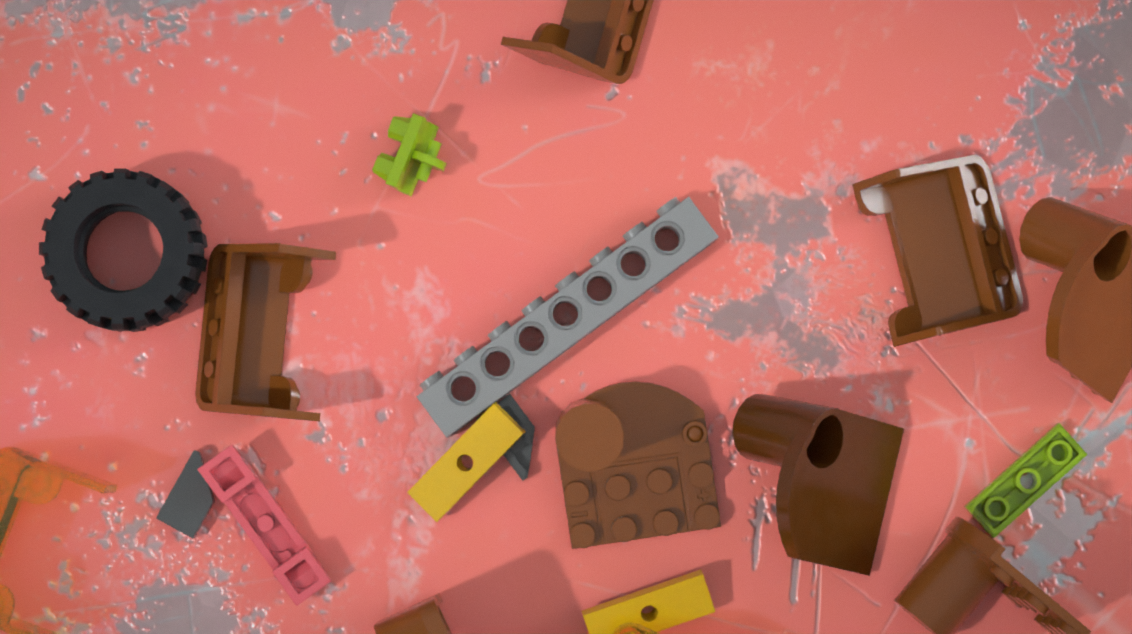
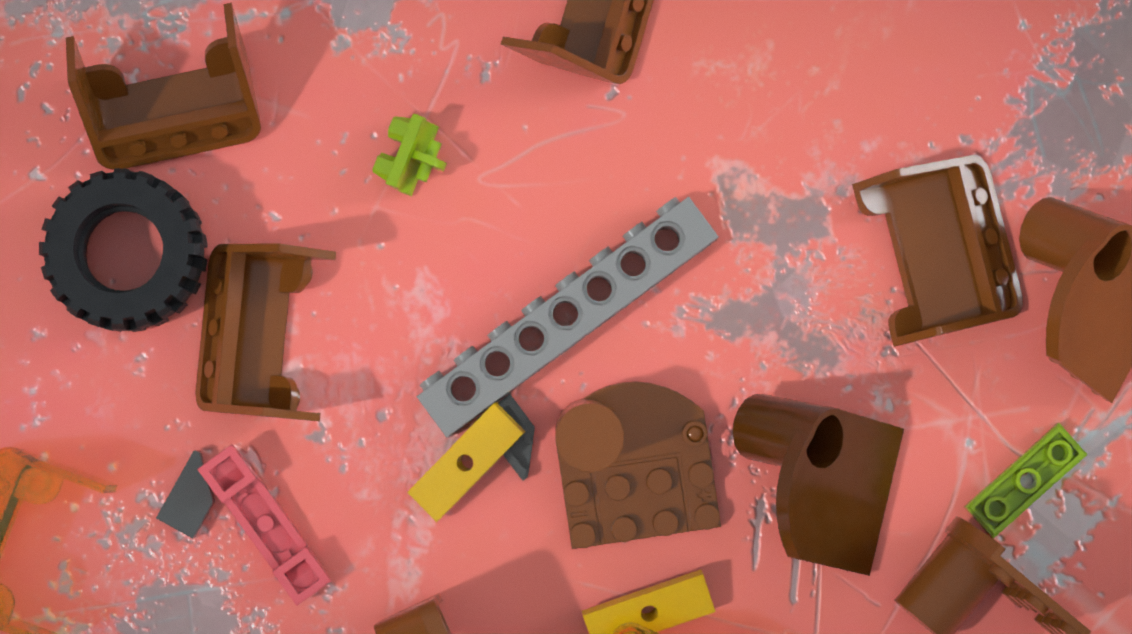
(169, 113): none -> dark orange windscreen

